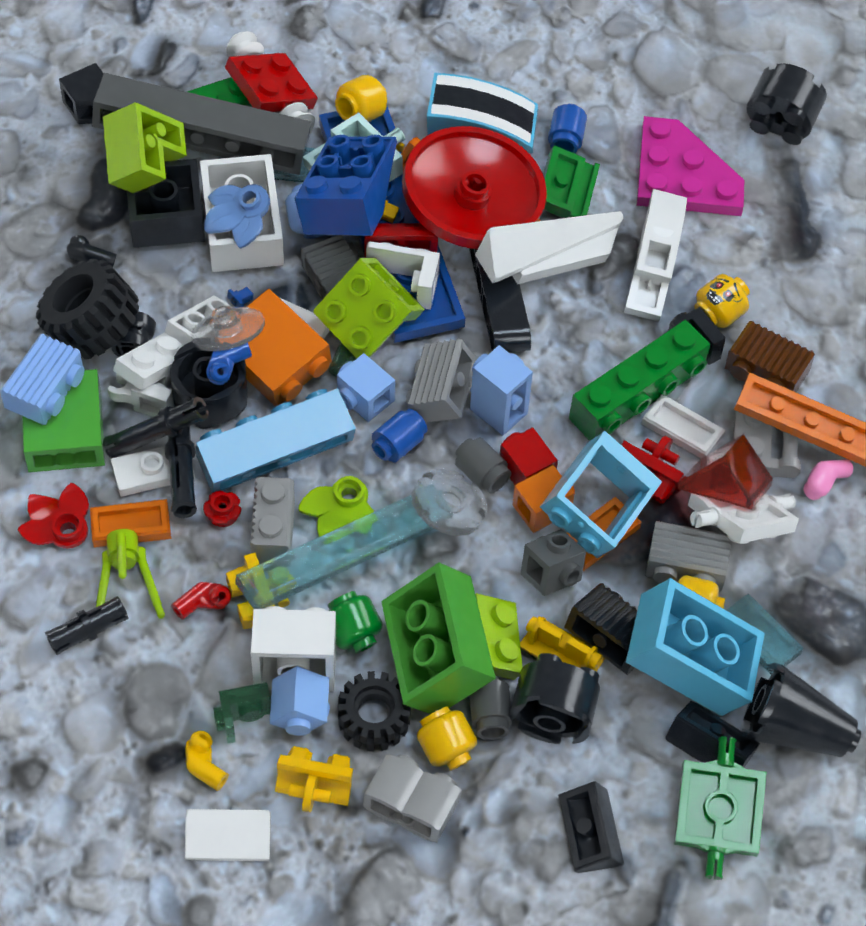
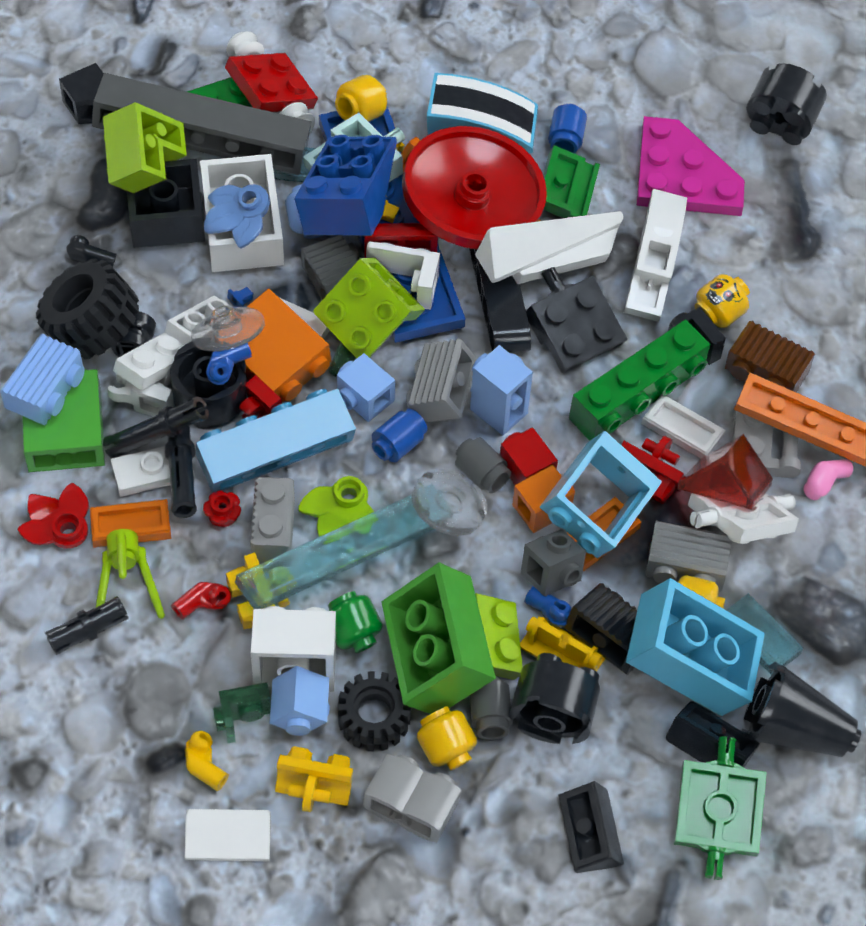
(260, 399): none -> red tile
(552, 608): none -> blue arm
(574, 321): none -> black plate

